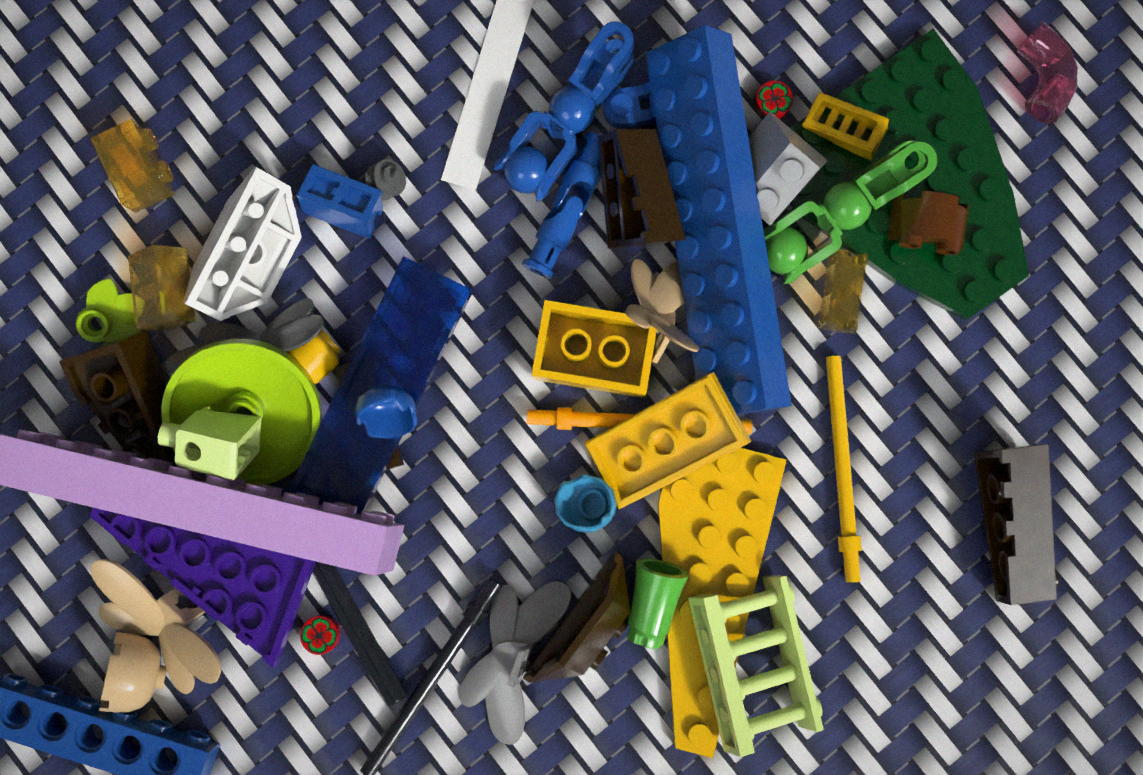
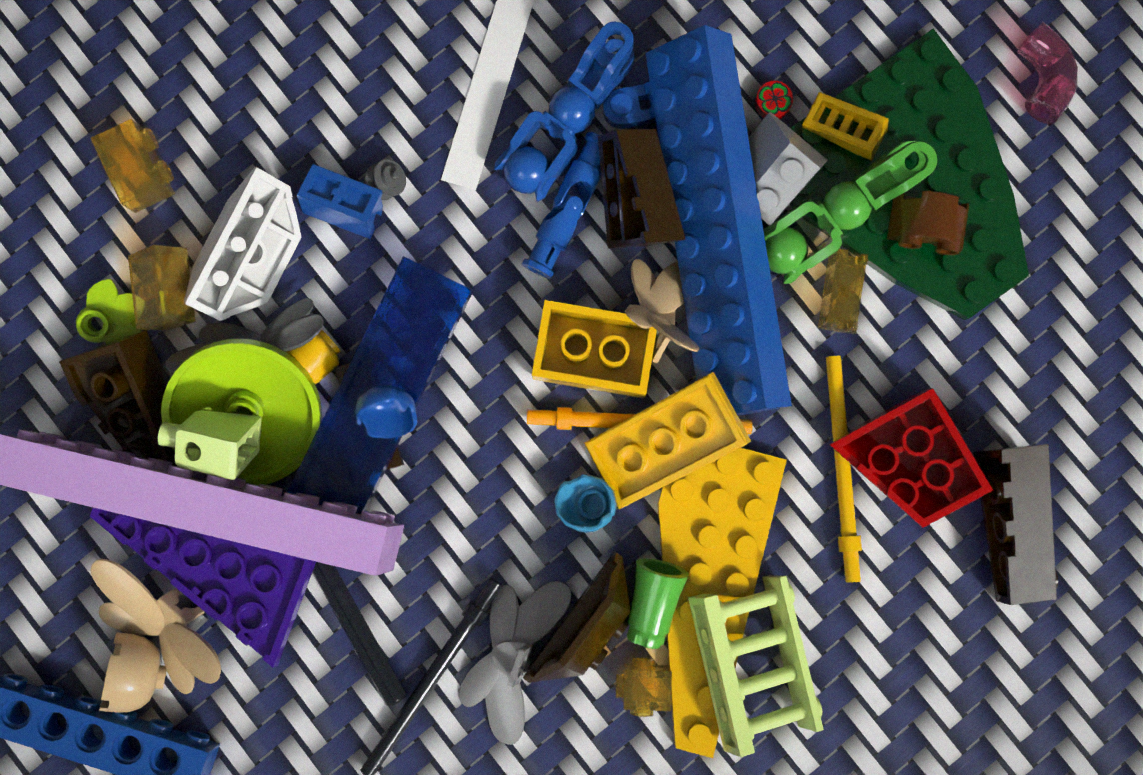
(320, 634): tile -> none
(644, 687): none -> clear yellow brick
(916, 458): none -> red wedge

